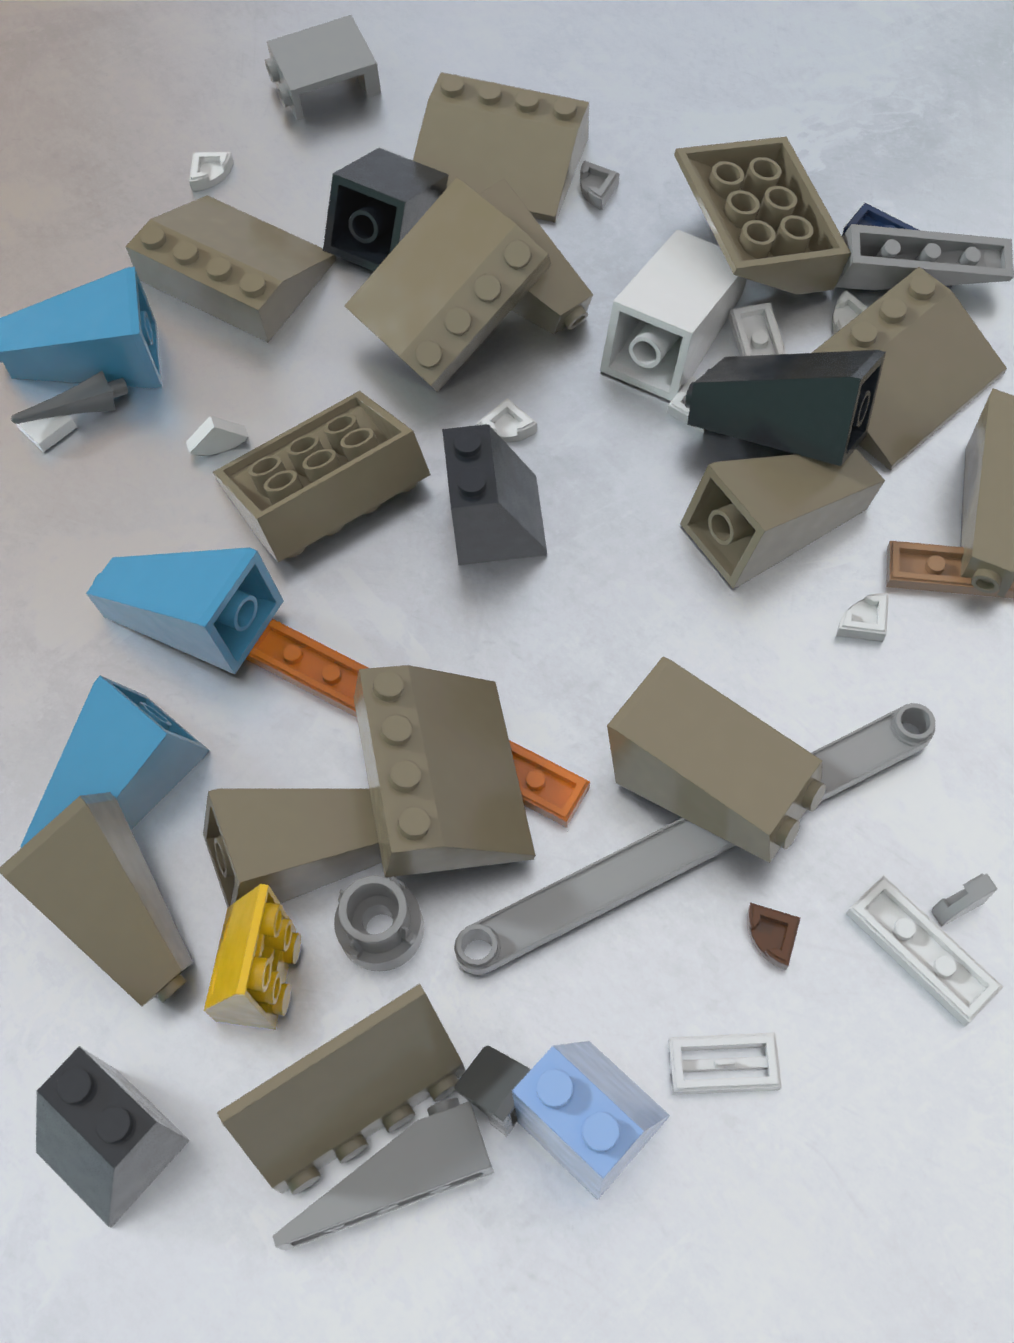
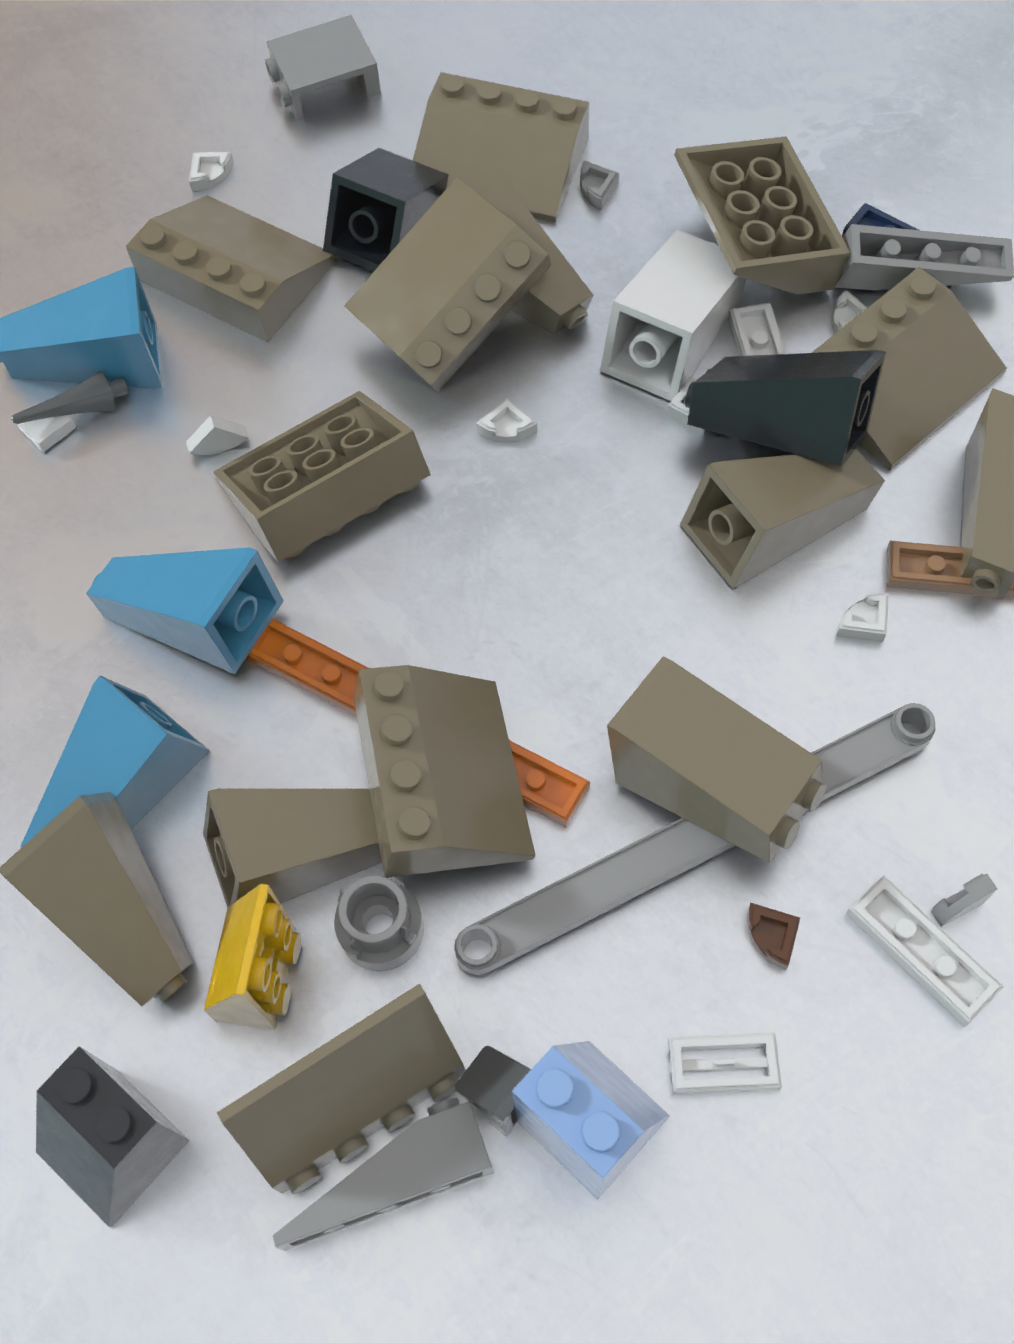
(491, 498): black slope -> none

